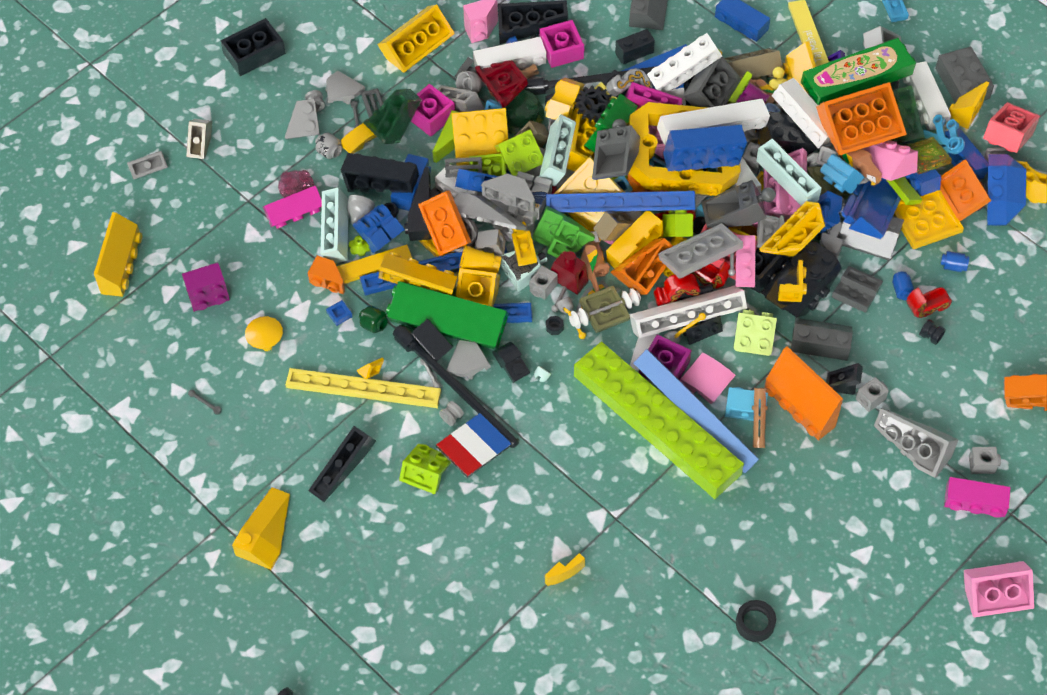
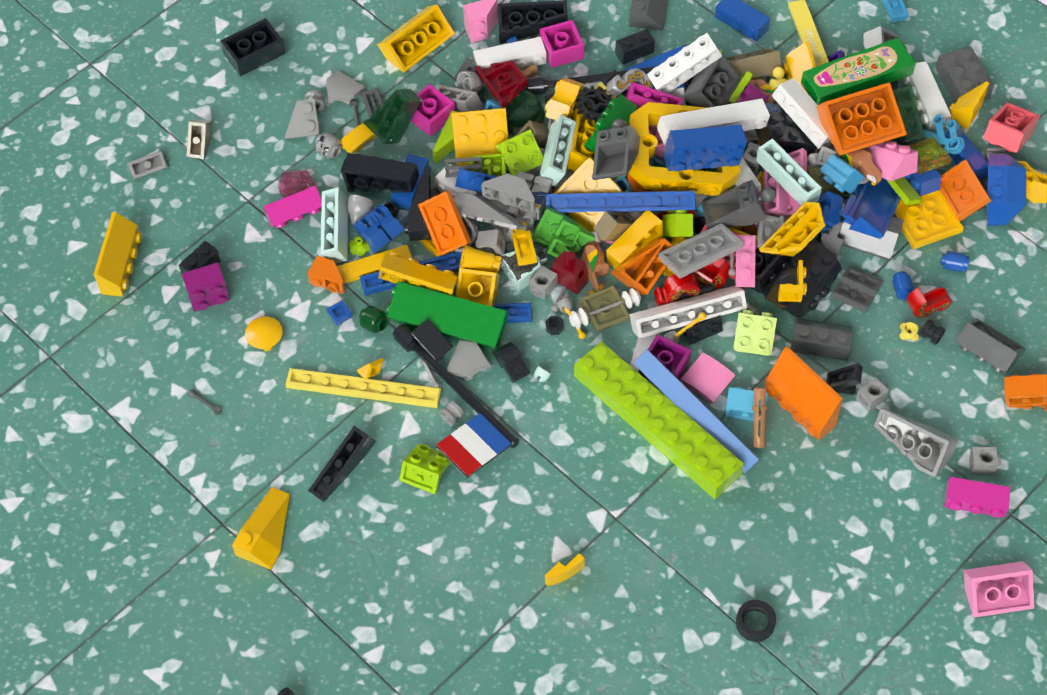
(200, 257): none -> black brick
(909, 326): none -> light yellow plate
(990, 345): none -> slope

